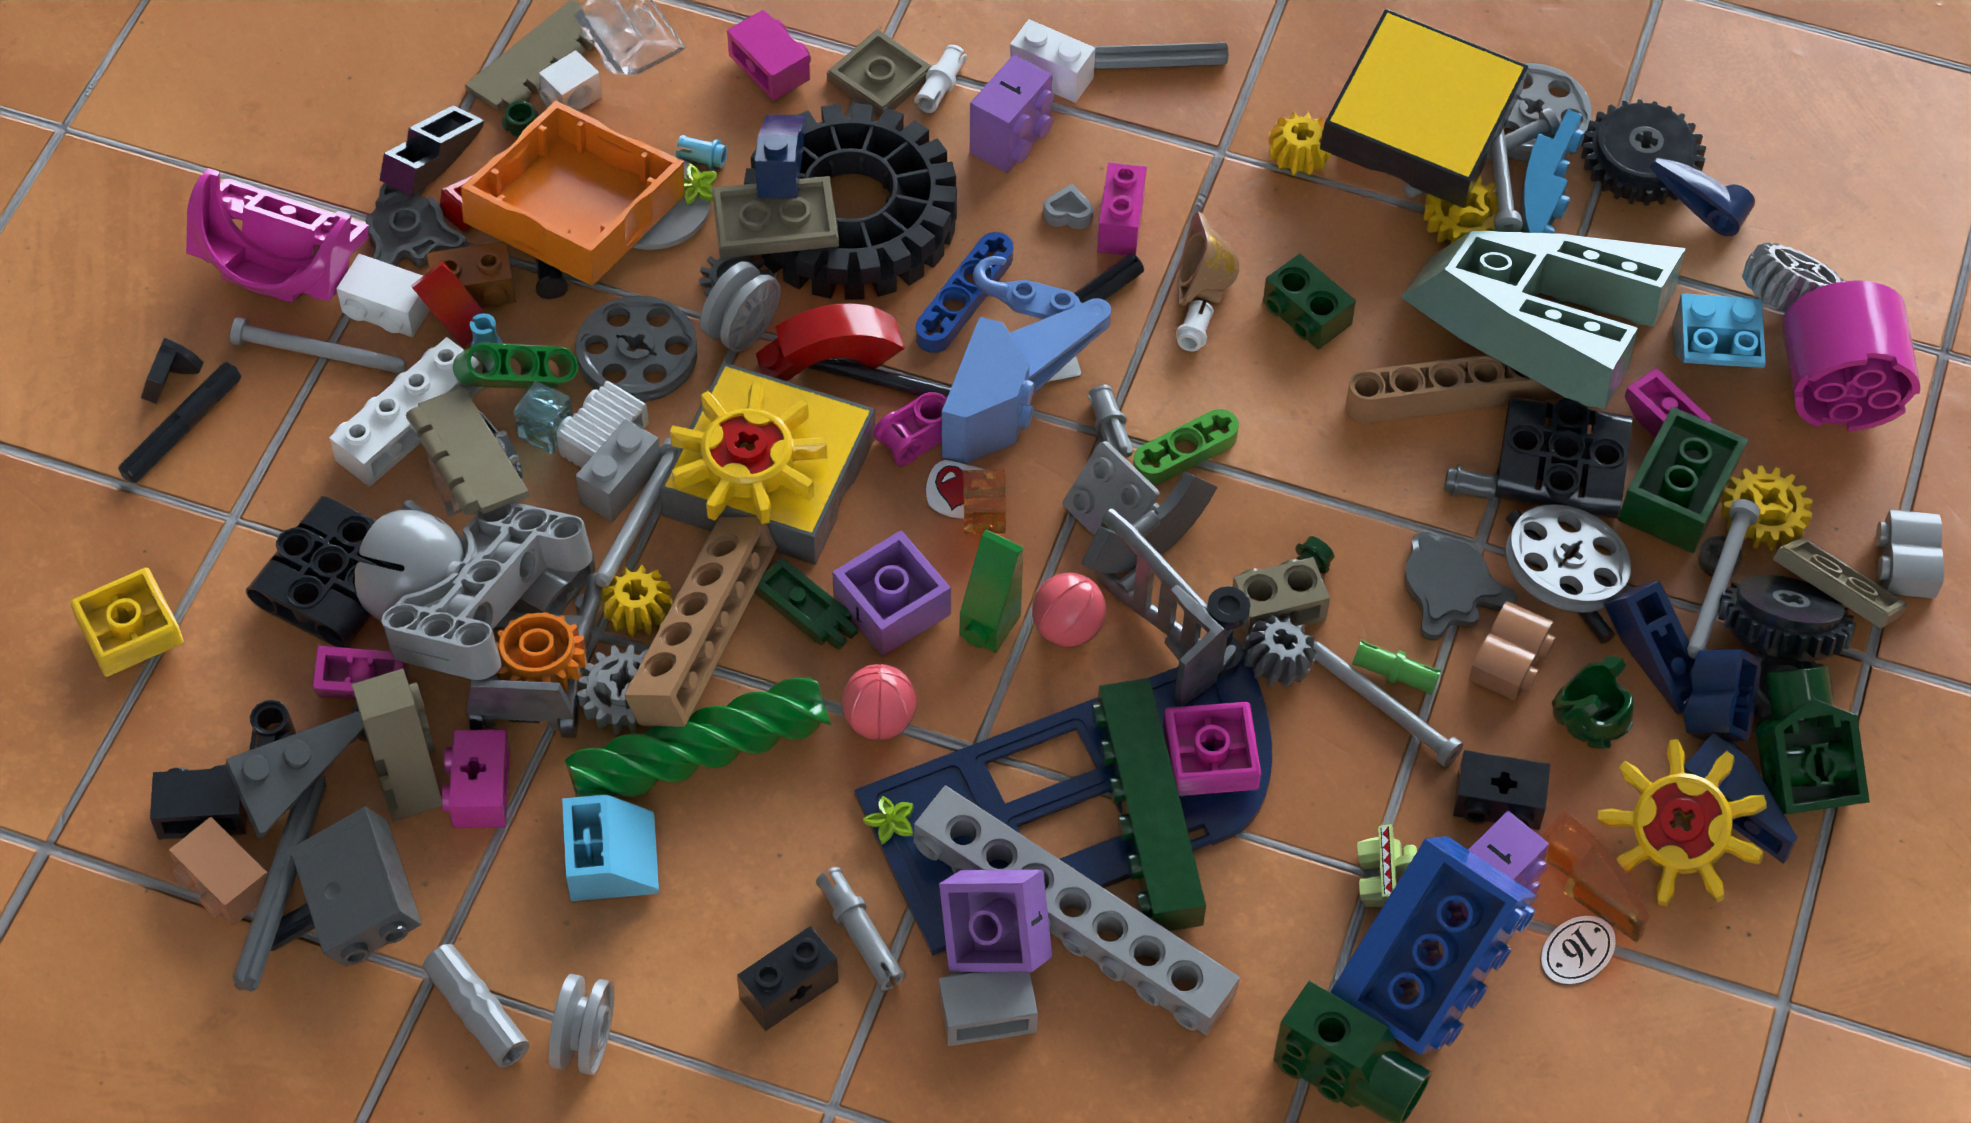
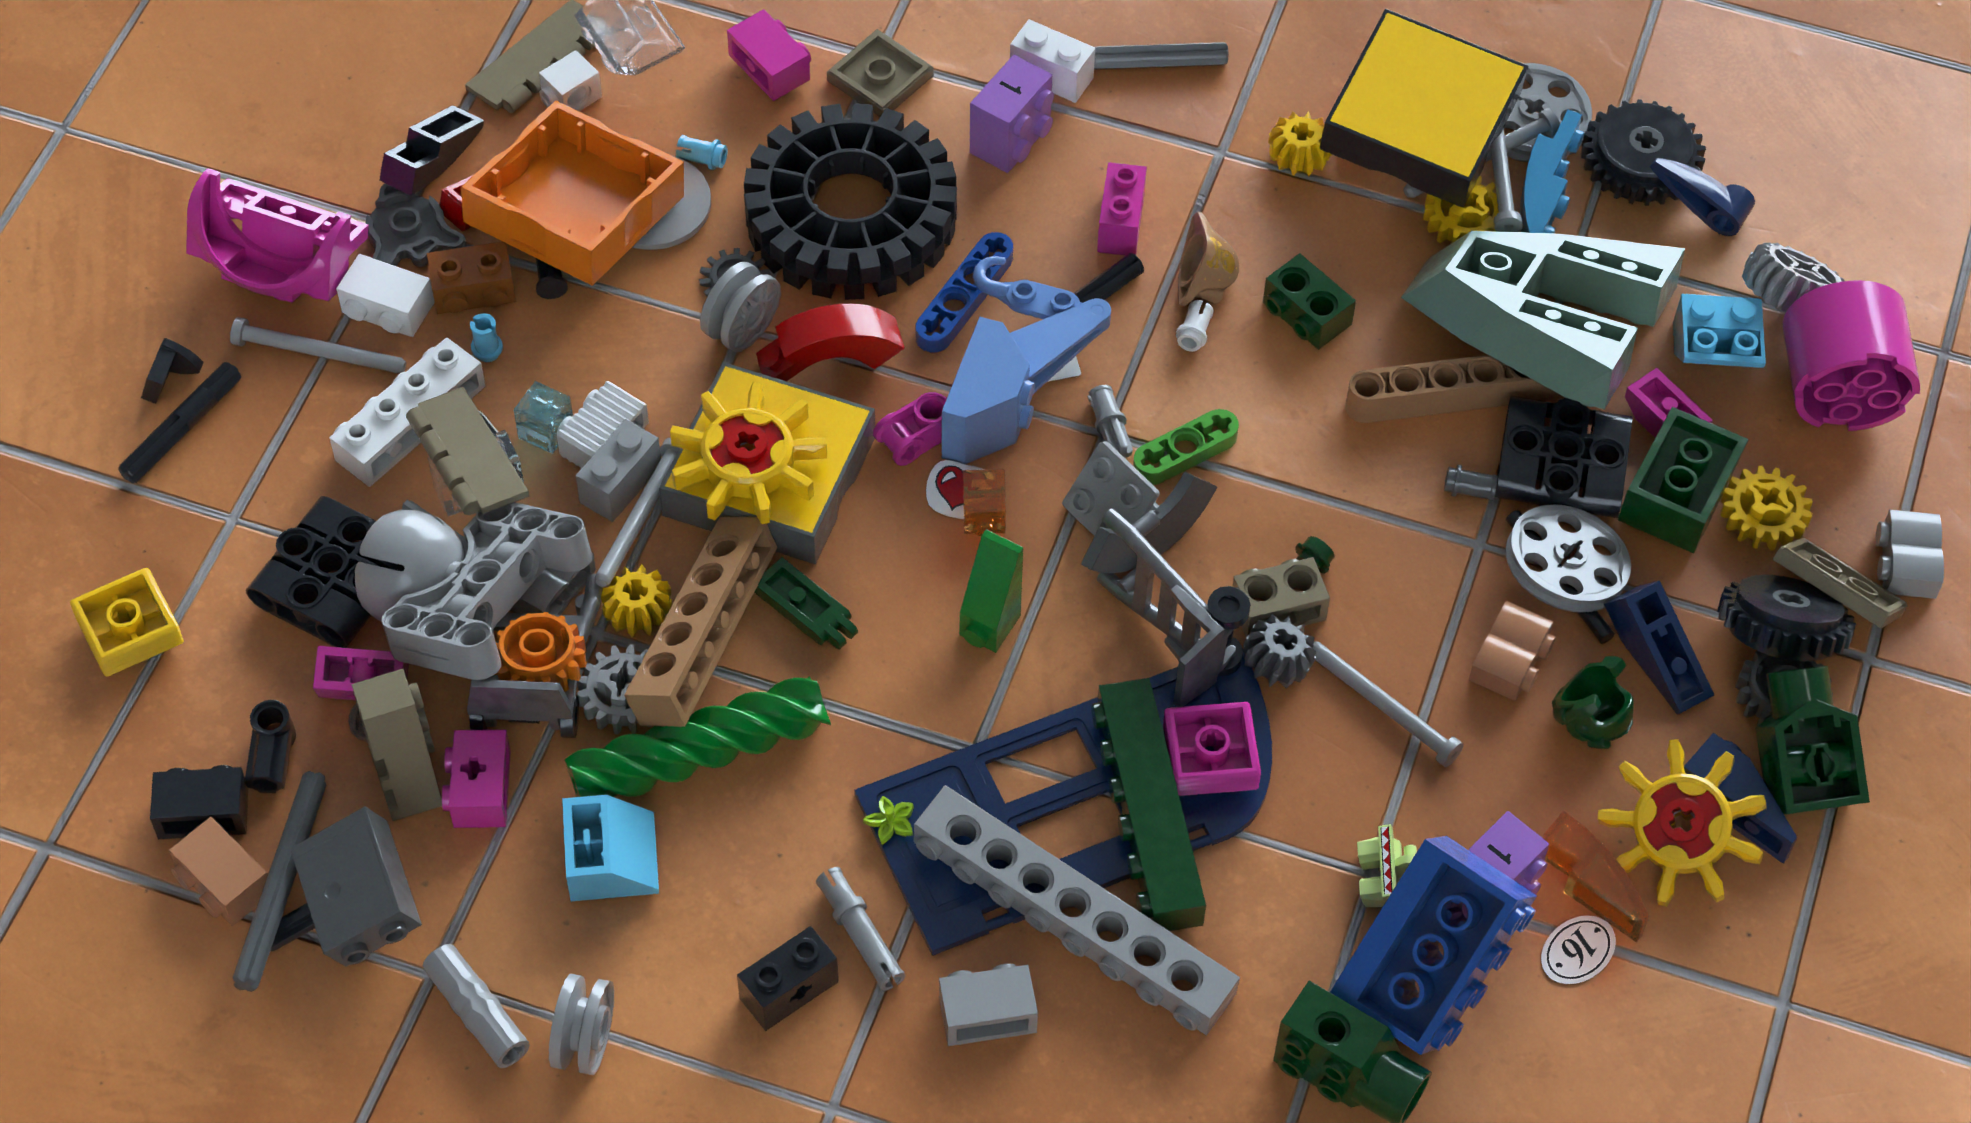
(280, 772): dark grey wing -> none
(449, 301): red slope -> none
(497, 368): green beam -> none
(518, 117): dark green plate -> none
(633, 334): dark grey wedge -> none
(698, 184): lime plant -> none
(774, 225): dark tan tile -> none
(779, 156): dark blue slope -> none
(879, 377): black bar -> none
(879, 702): coral piece -> none
(892, 593): medium lavender brick -> none
(940, 78): white pin -> none
(995, 920): medium lavender brick -> none
(1068, 208): light grey tile -> none
(1069, 609): coral piece -> none
(1396, 667): bright green pin -> none
(1450, 583): dark grey tile -> none
(1519, 781): black brick -> none
(1710, 554): clear smoke tile -> none
(1722, 694): dark blue brick -> none
(1743, 514): light grey bar -> none

